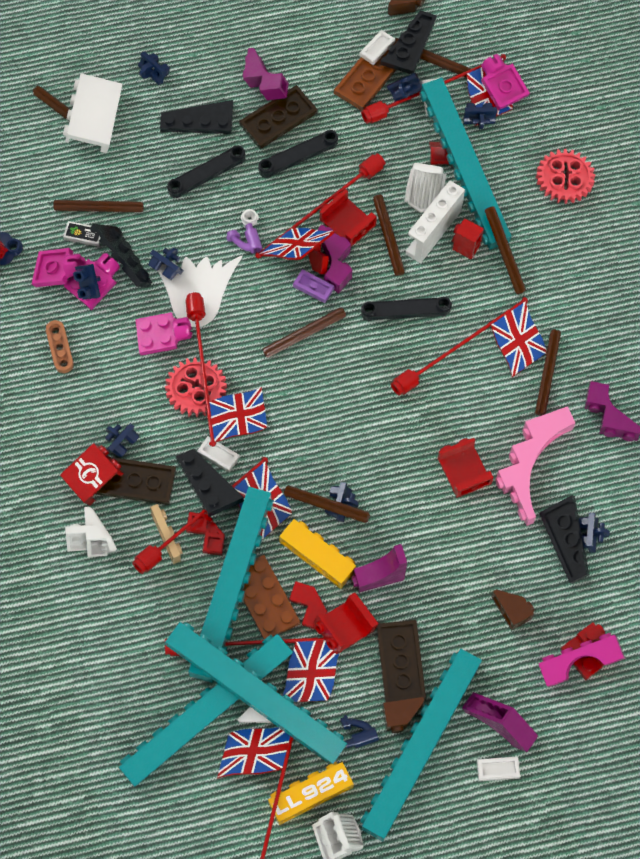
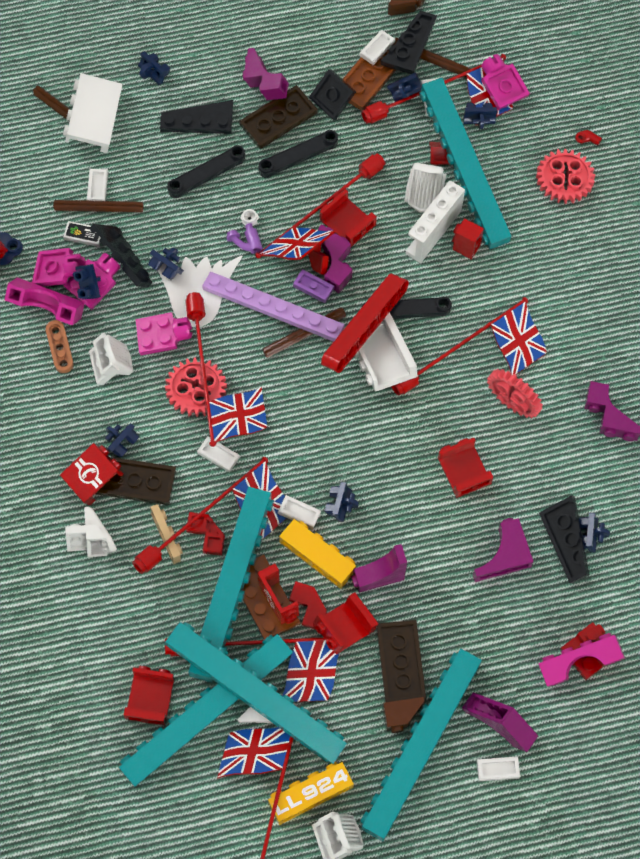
(29, 294): none -> dark pink arch
(97, 184): none -> white tile
(109, 358): none -> white piece
(149, 696): none -> red panel
(209, 486): black wing -> none
(268, 578): none -> red panel
(273, 306): none -> lavender plate
(299, 511): none -> white tile
(327, 504): reddish brown axle -> none
(332, 94): none -> black plate
(361, 738): dark blue plant -> none
(364, 323): none -> red beam
(386, 357): none -> white panel
(388, 235): reddish brown axle -> none
(505, 250): reddish brown axle -> none
(512, 552): none -> magenta arch
(513, 608): reddish brown slope -> none
(514, 393): none -> coral gear
(539, 434): bright pink arch -> none
(548, 371): reddish brown axle -> none
(588, 136): none -> red arm

